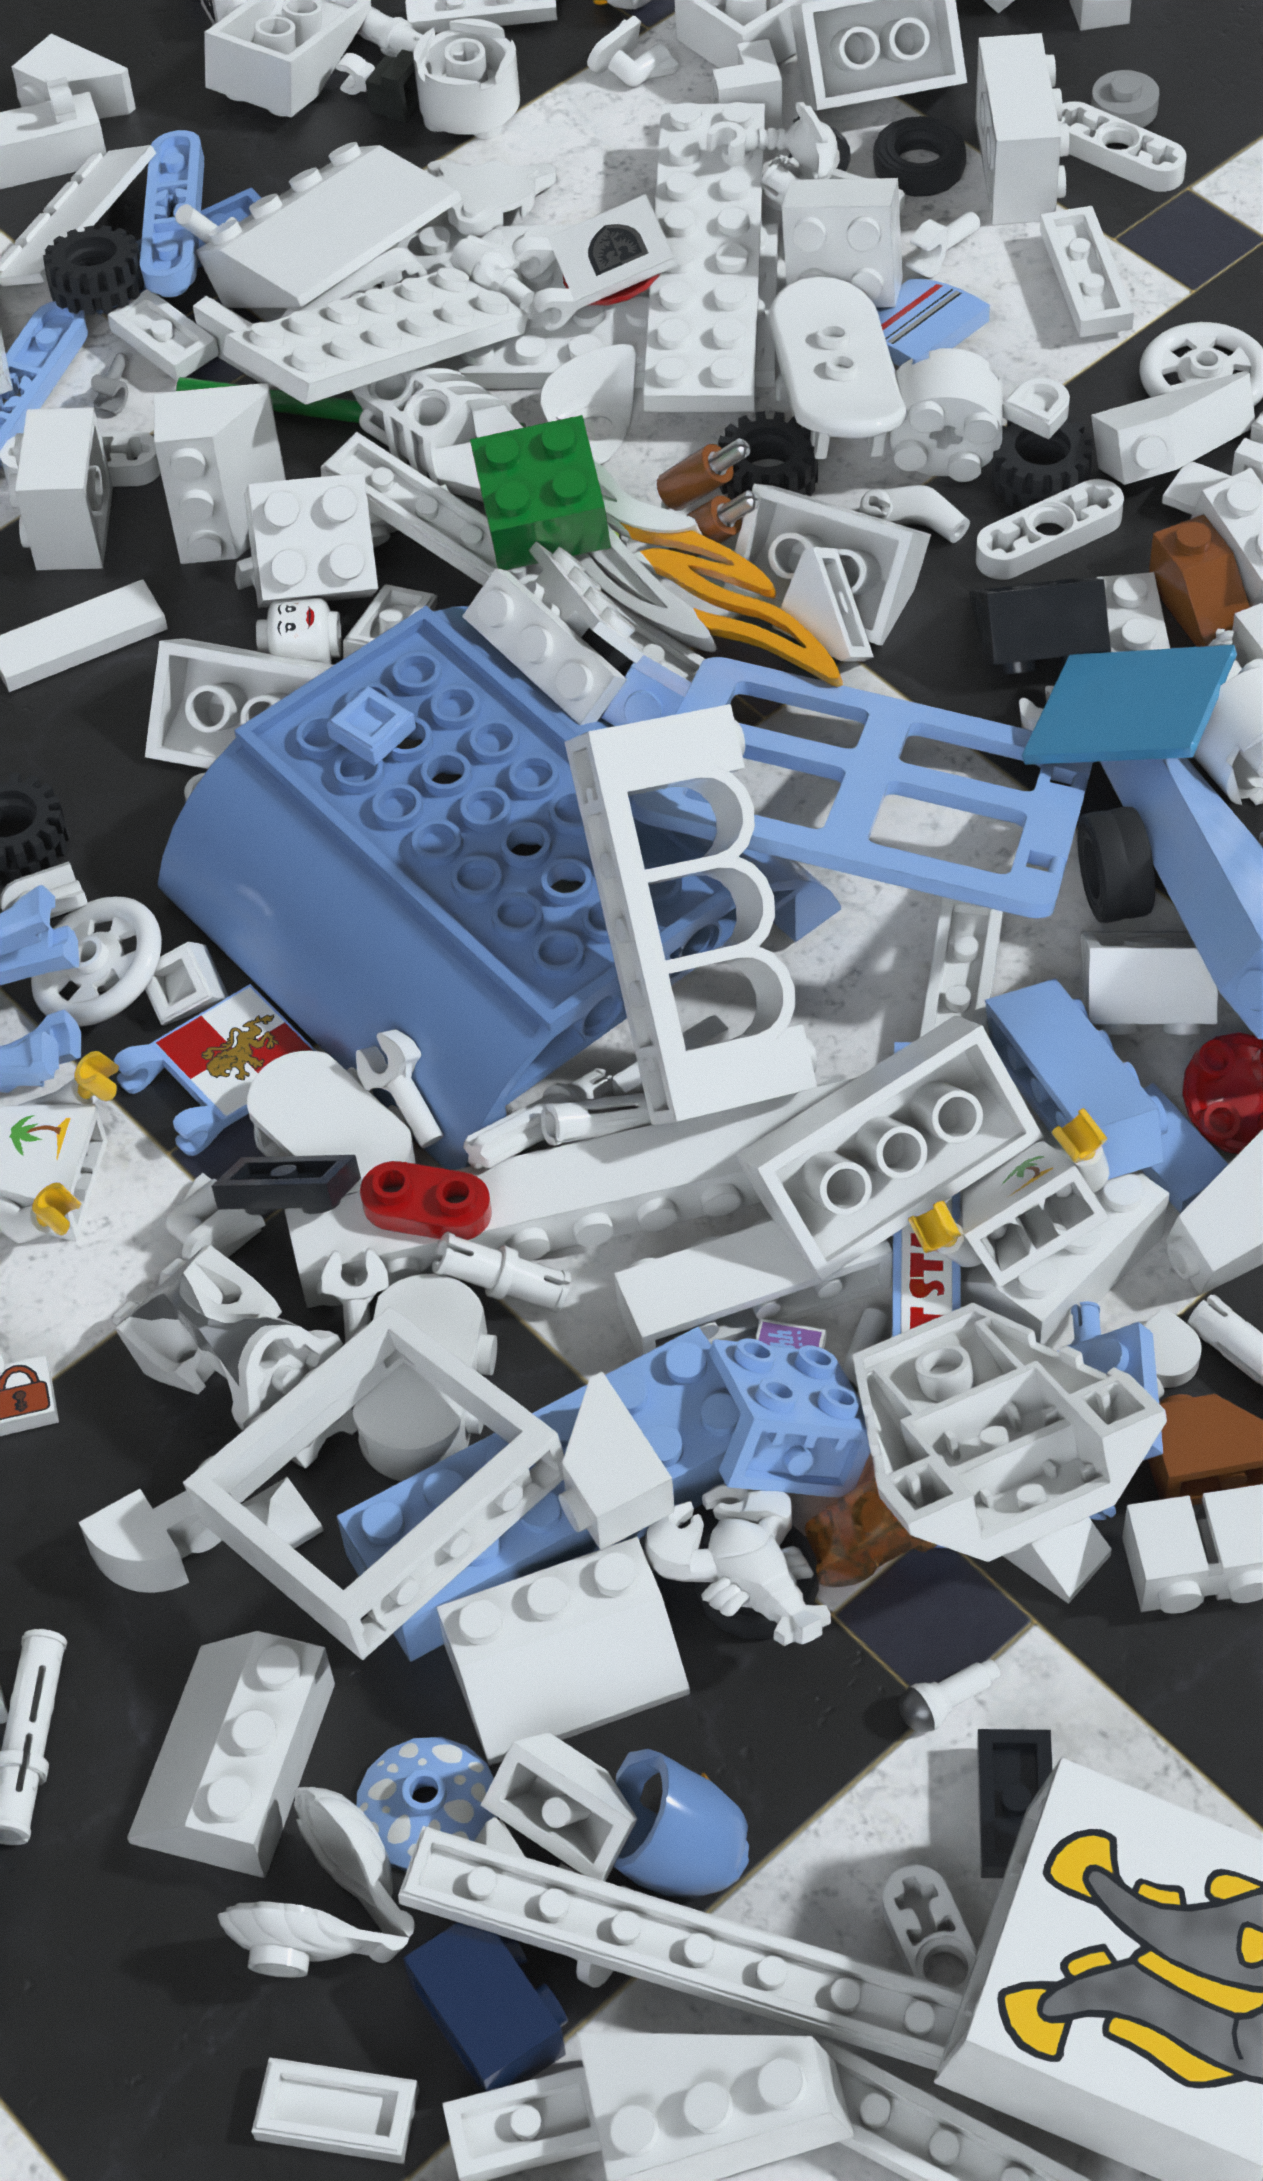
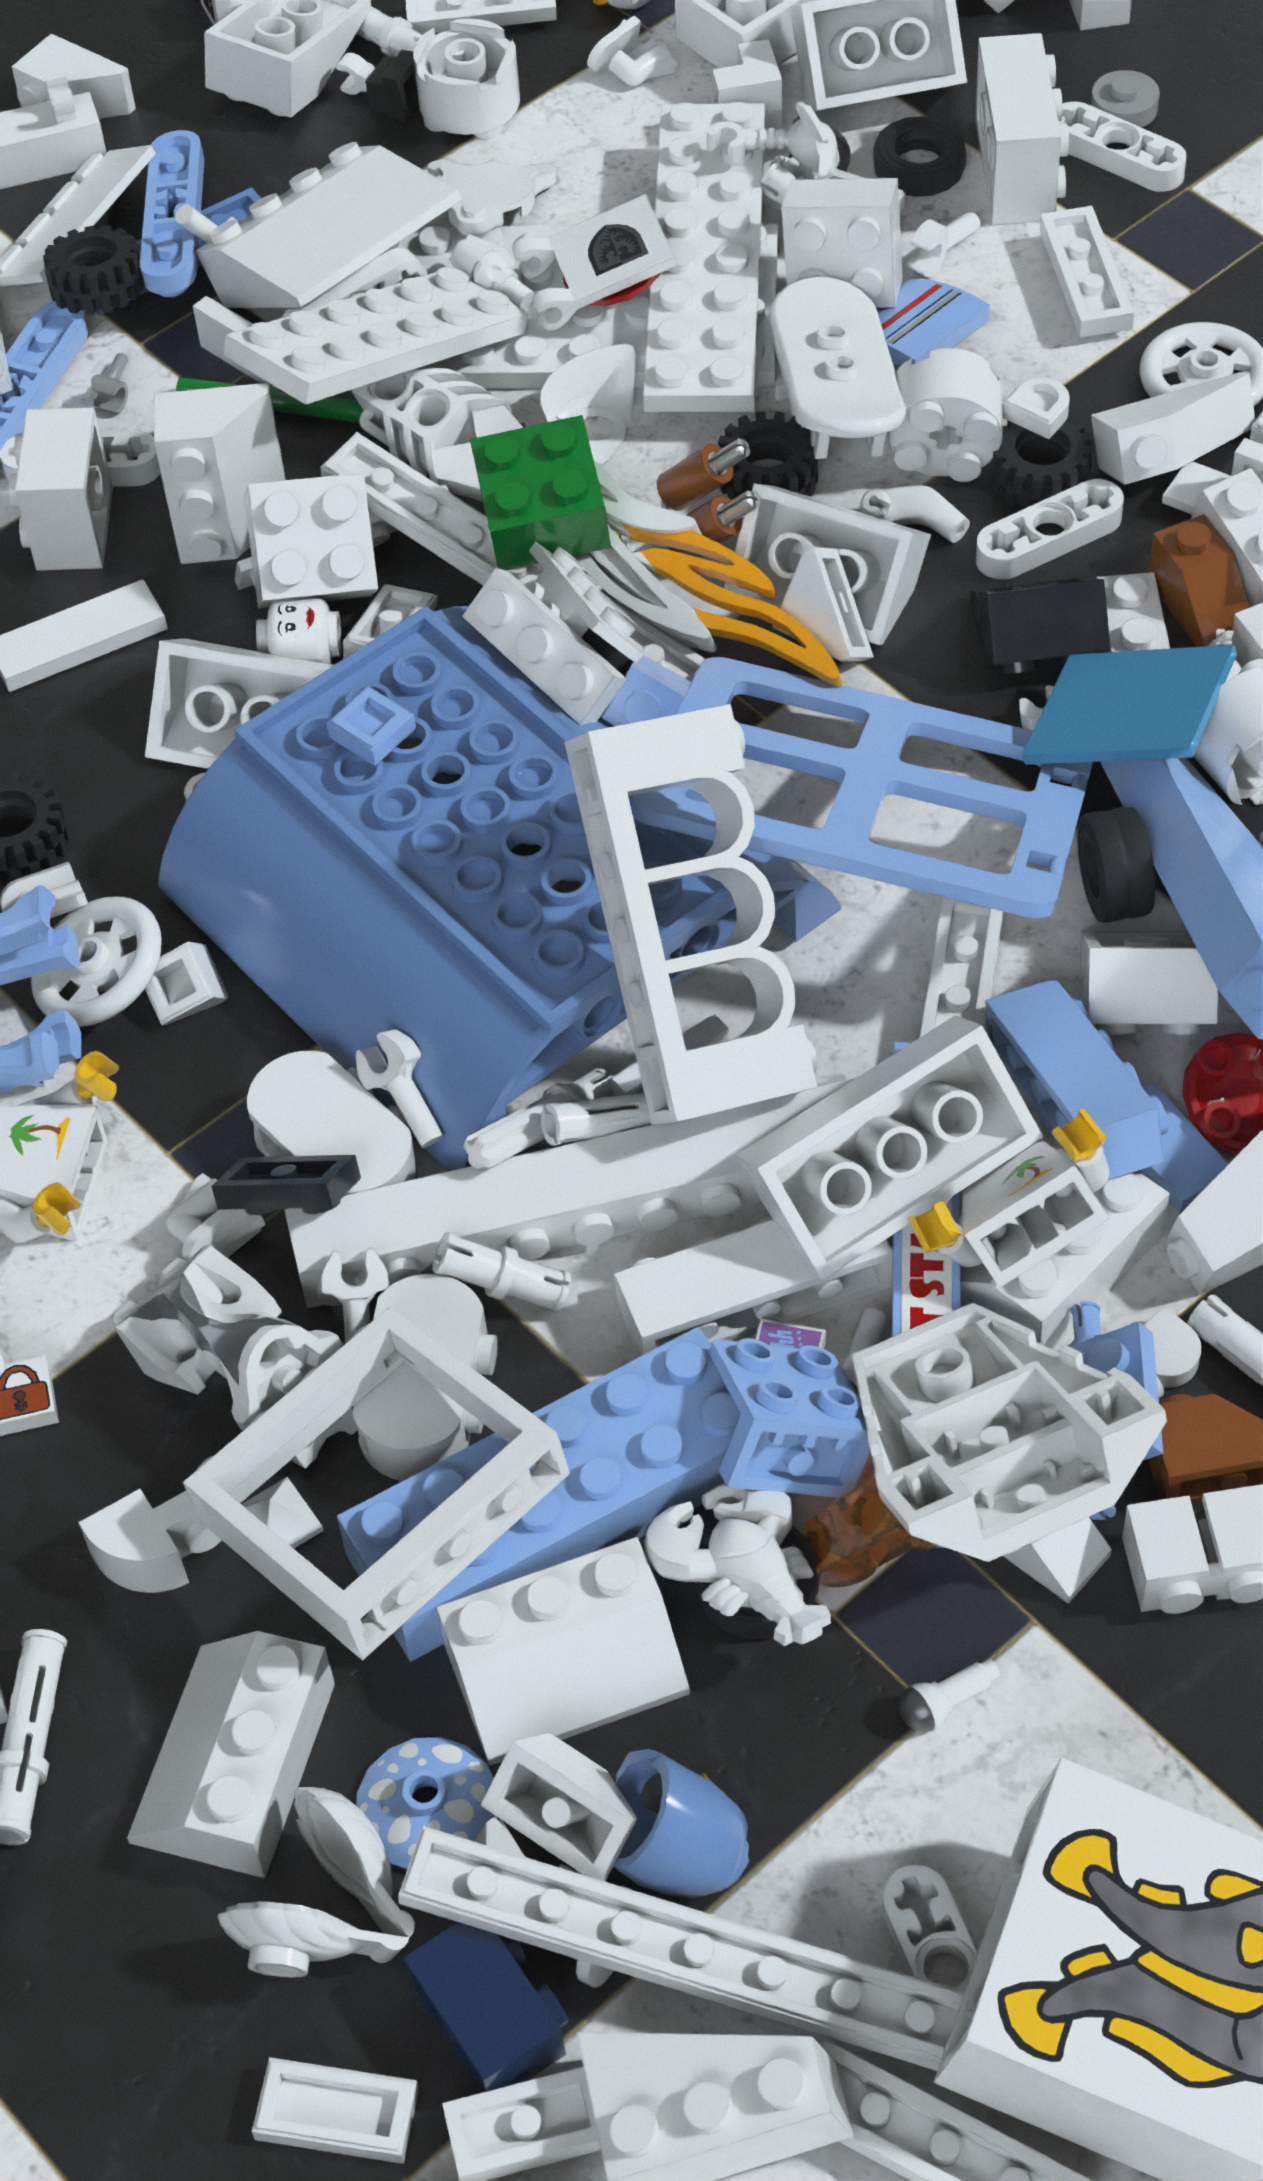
(163, 335): white plate -> none
(214, 1061): flag -> none
(422, 1201): red plate -> none
(612, 1470): white slope -> none
(1010, 1774): black plate -> none

